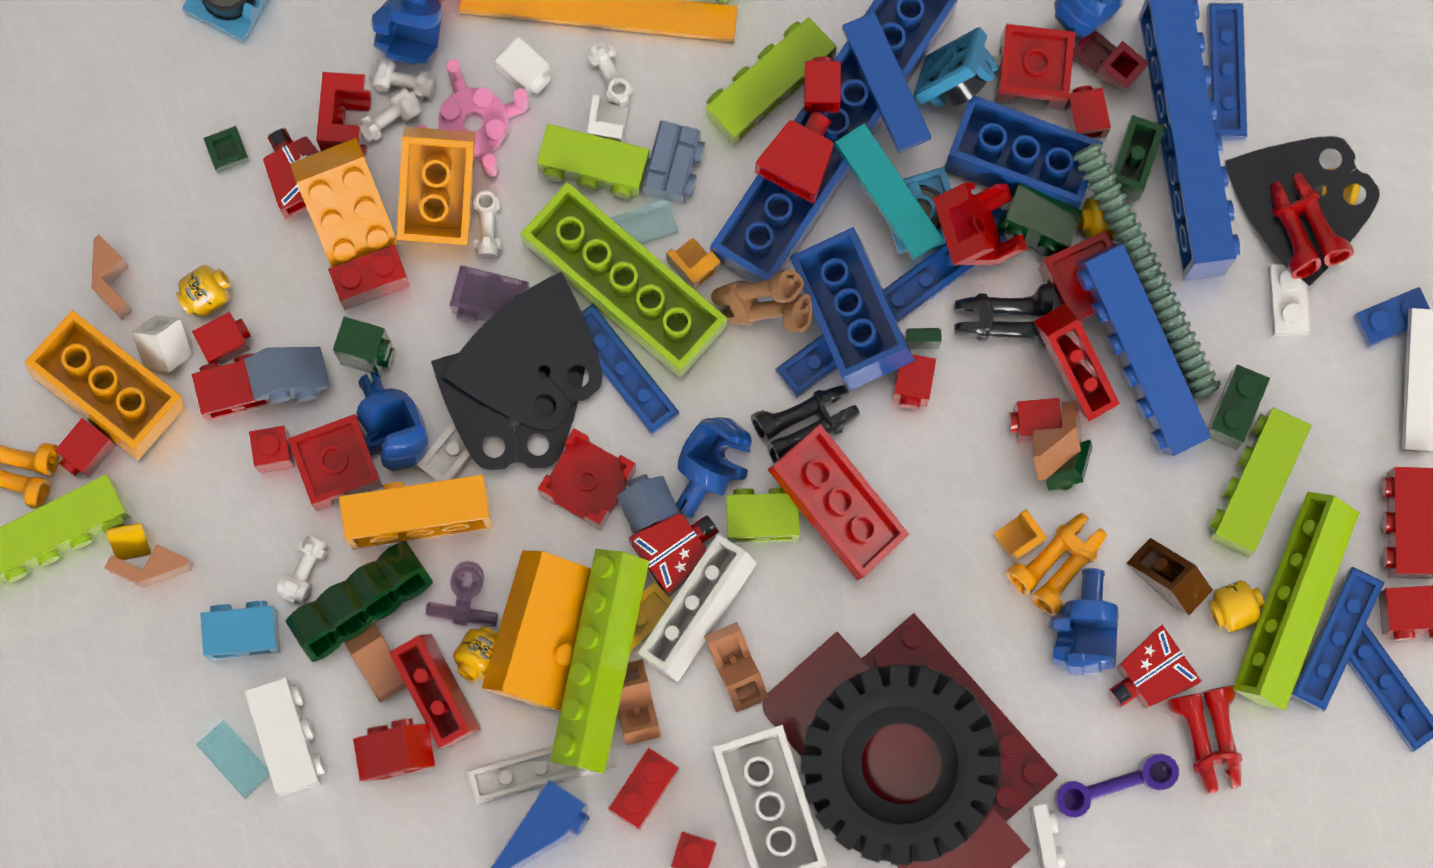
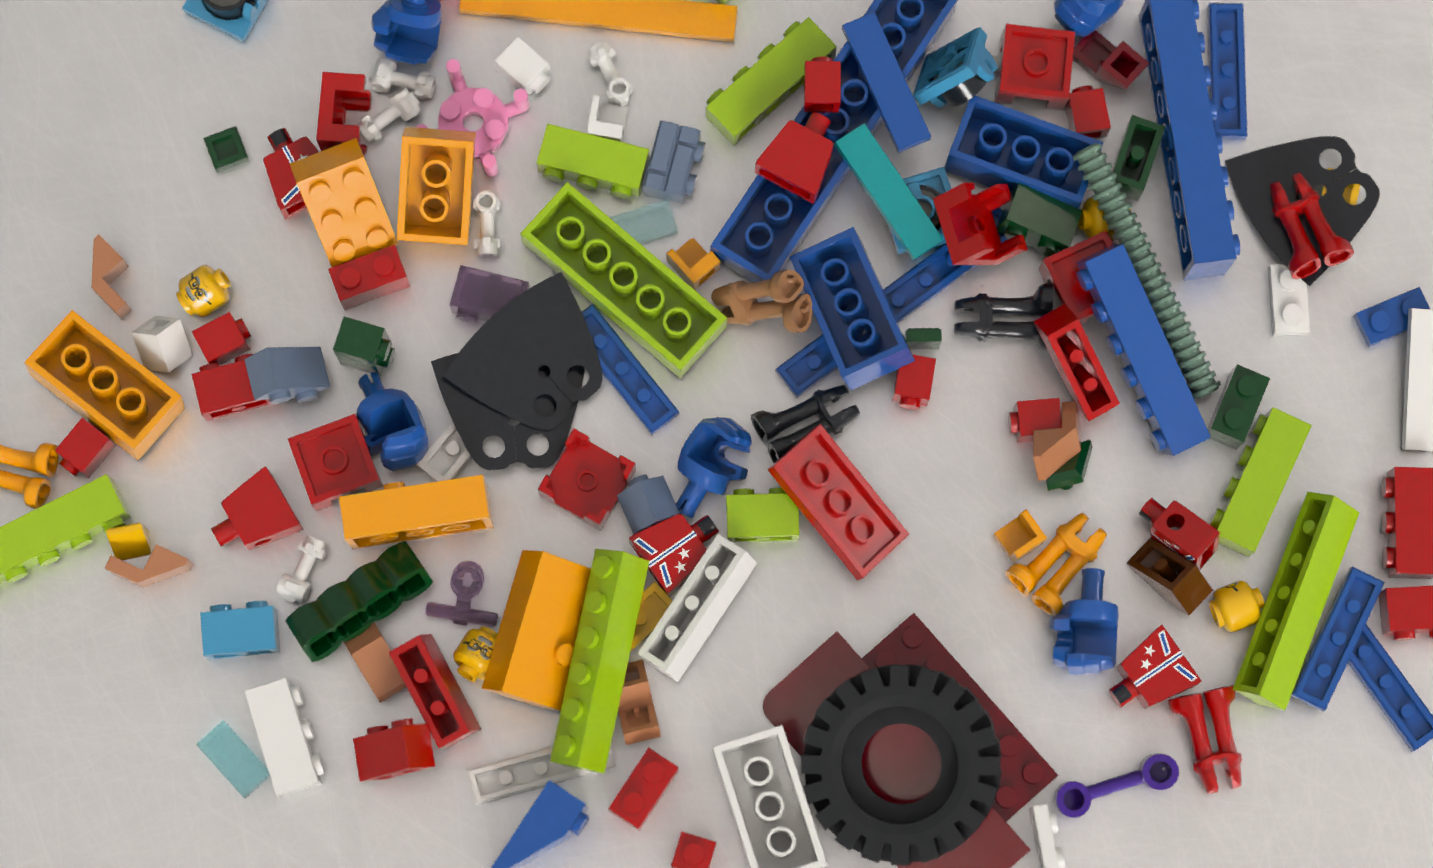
(257, 513): none -> red torso
(271, 449): red brick -> none
(736, 667): nougat slope -> none
(1193, 539): none -> red torso

